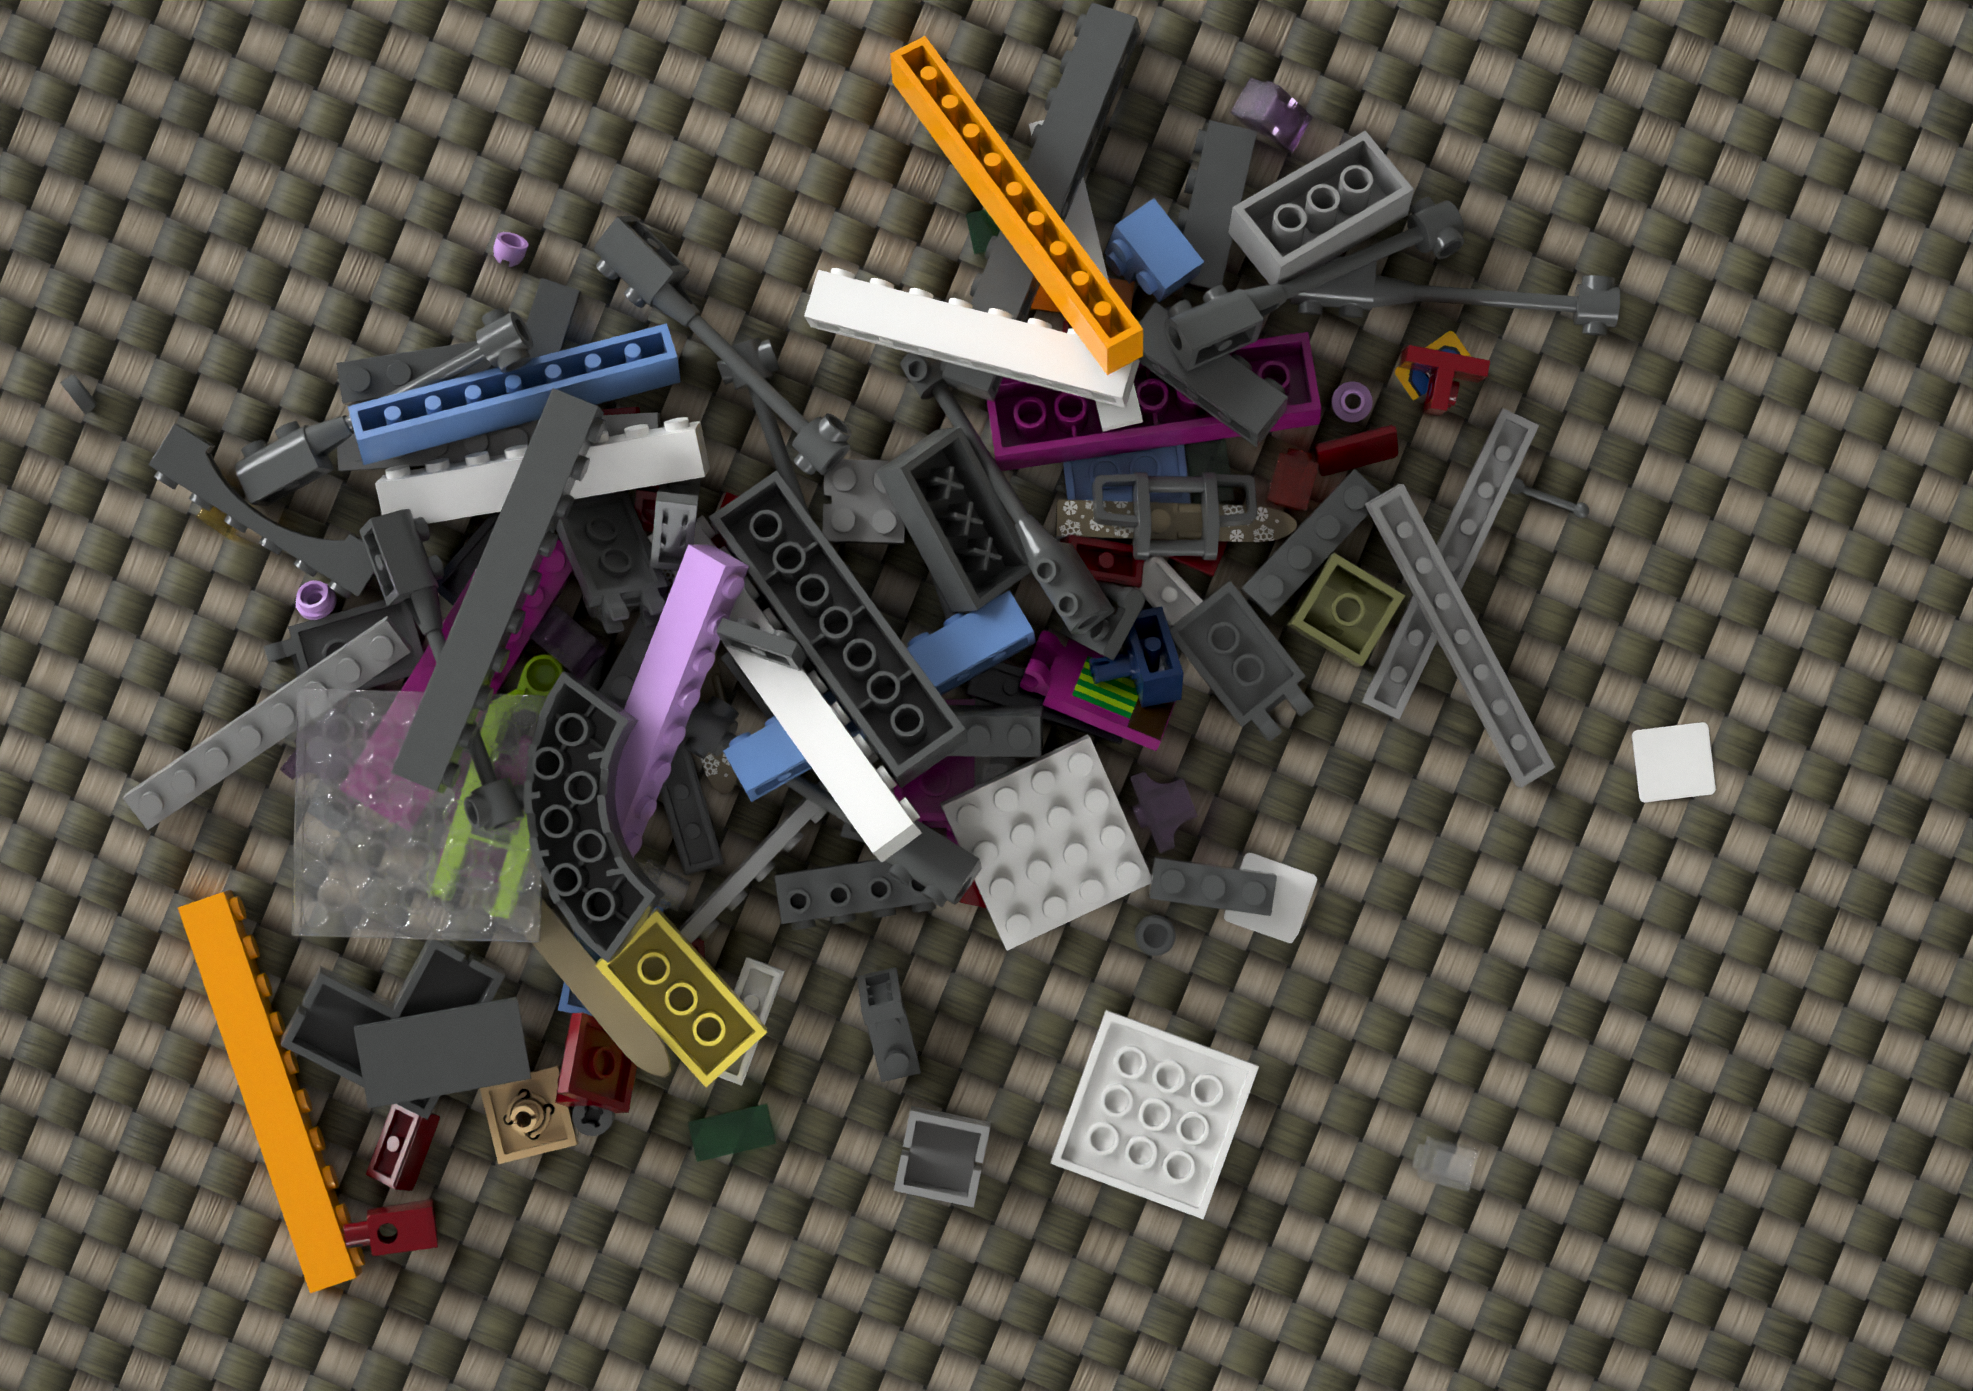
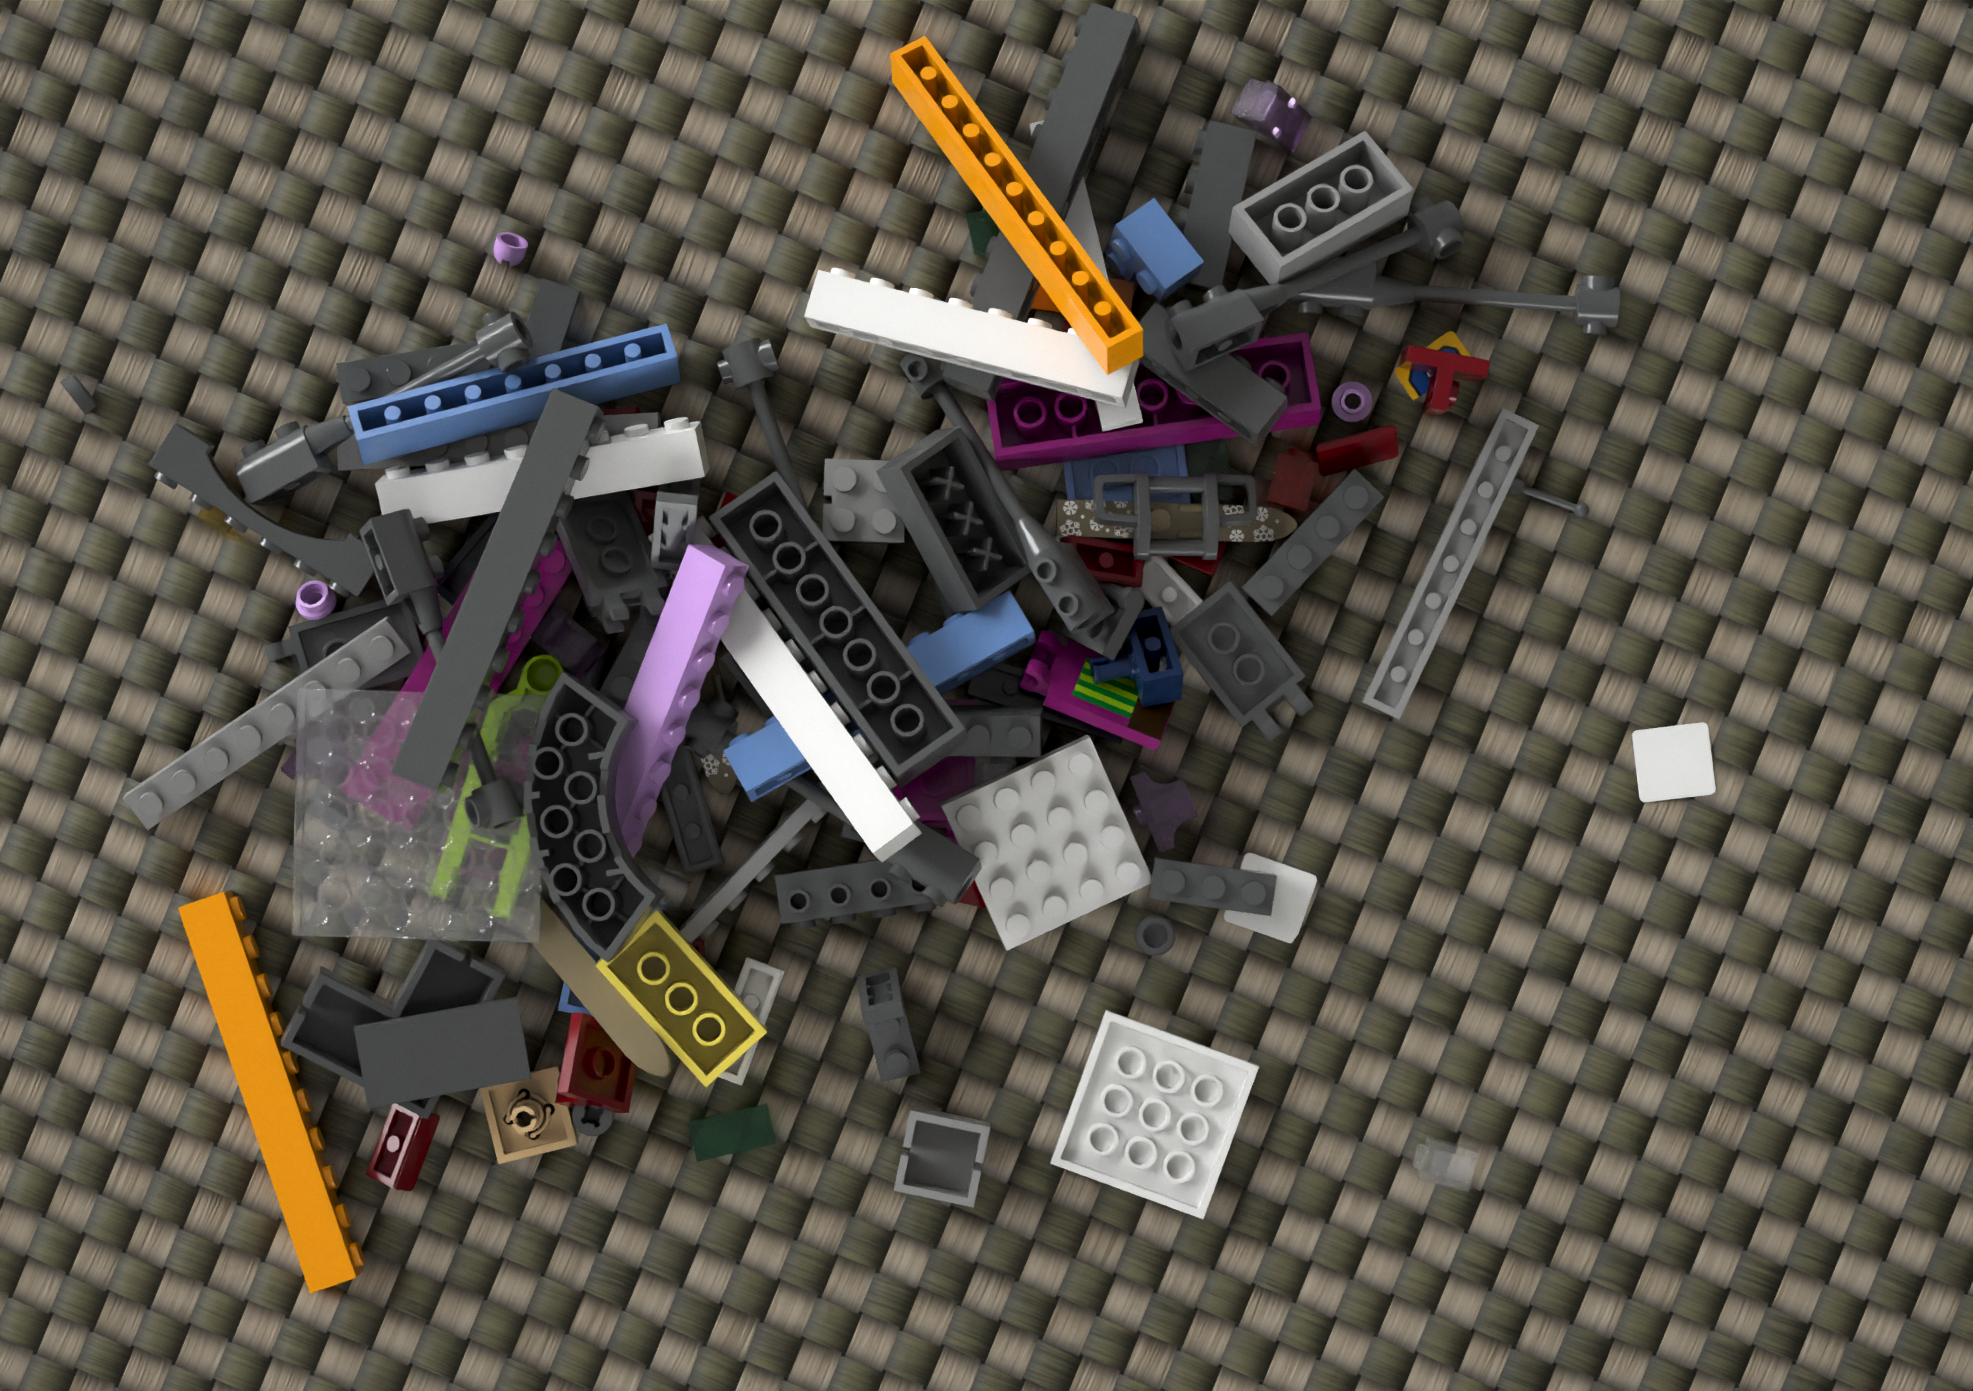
(414, 1227): dark red torso -> none
(655, 278): dark grey bar -> none
(748, 638): dark grey plate -> none
(1345, 610): olive brick -> none
(1459, 635): light grey plate -> none

